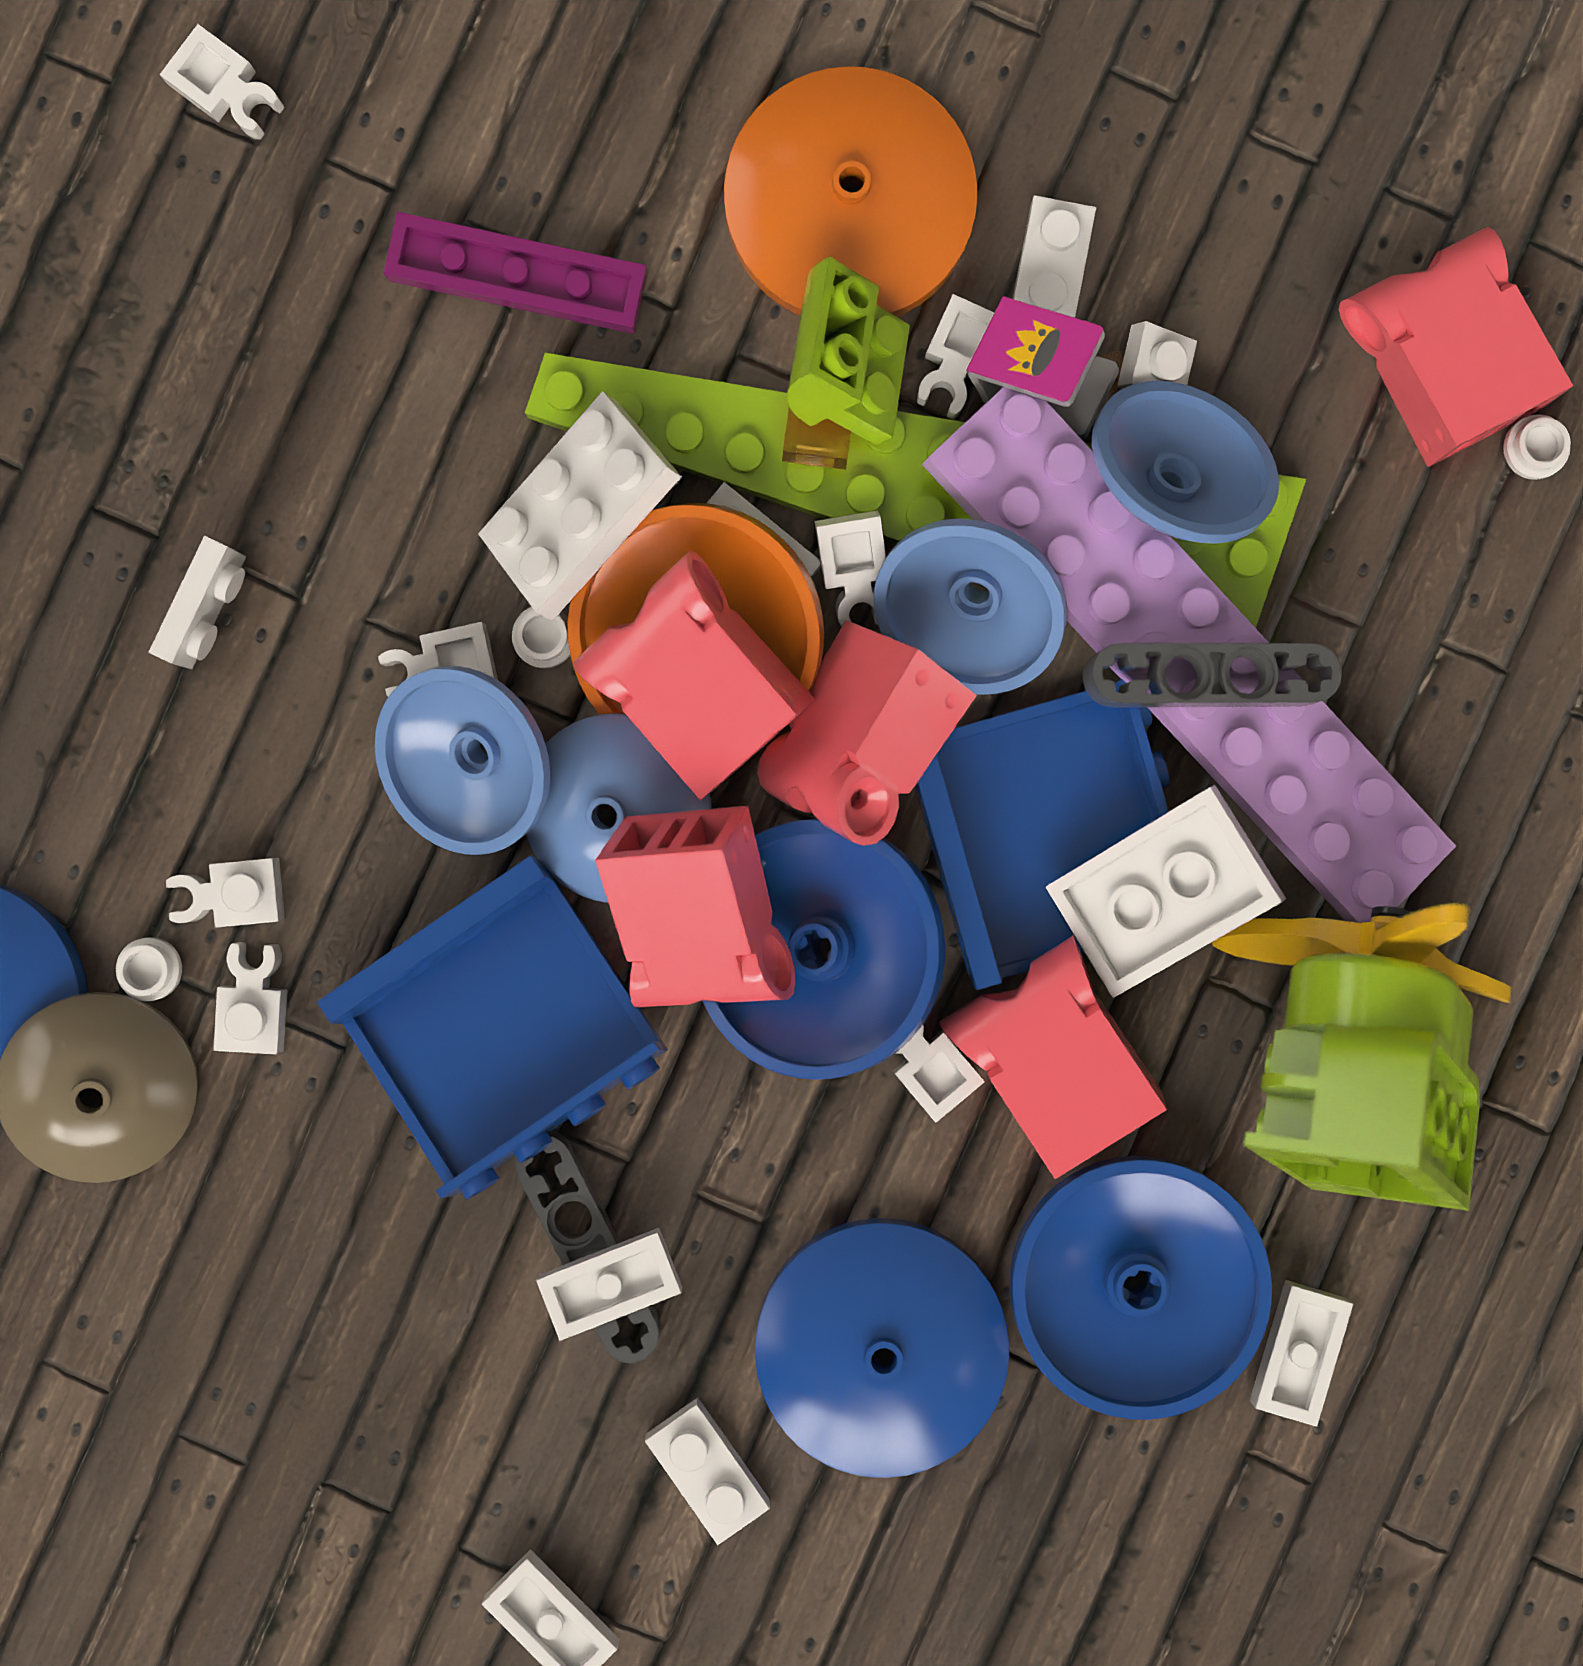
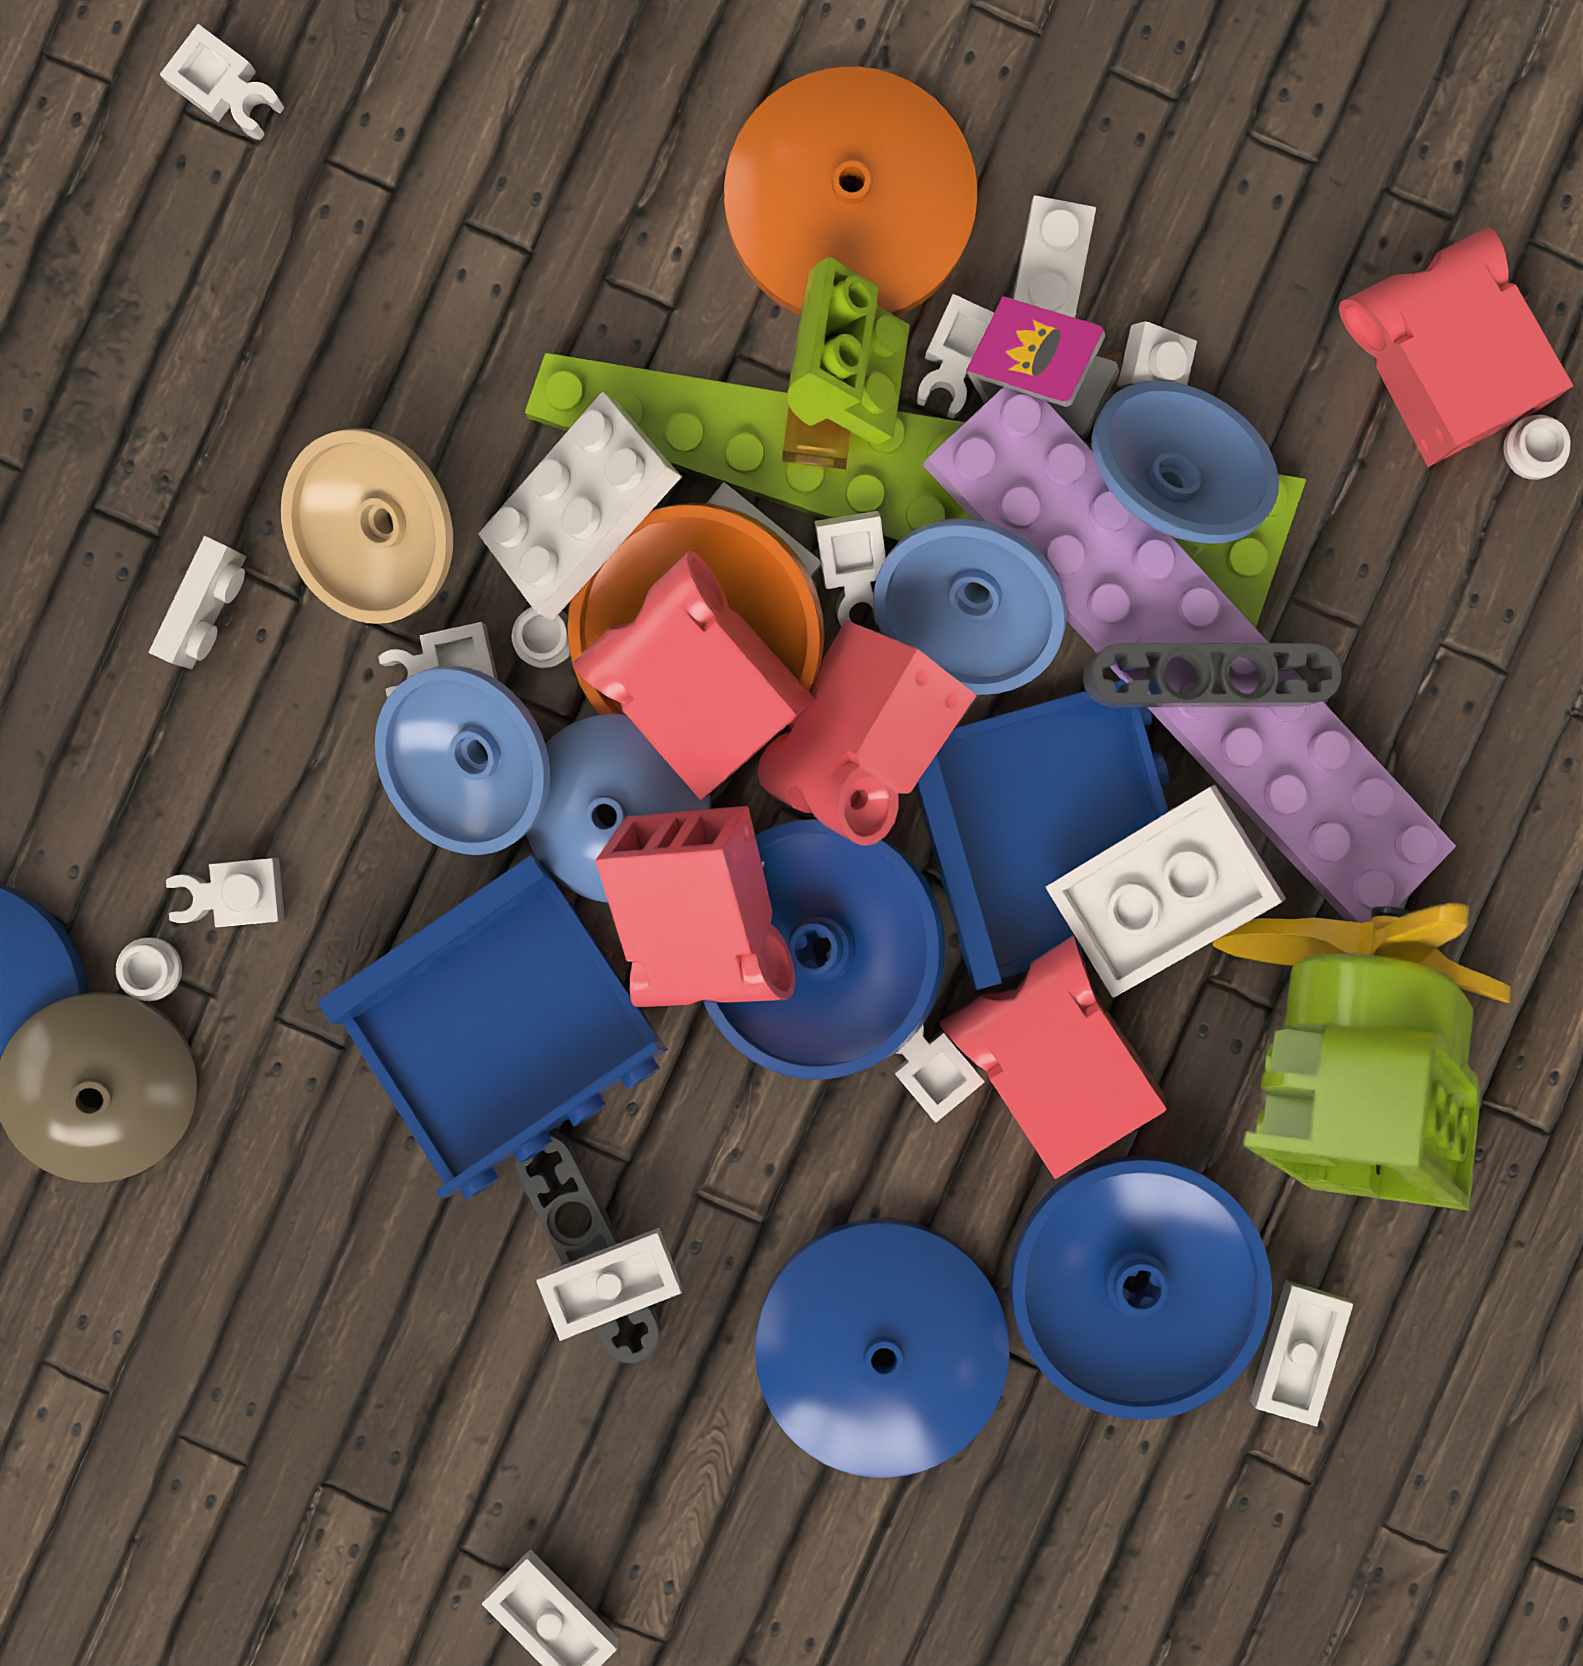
(251, 1013): white plate -> none
(341, 530): none -> tan dish
(515, 272): magenta plate -> none
(707, 1471): white plate -> none

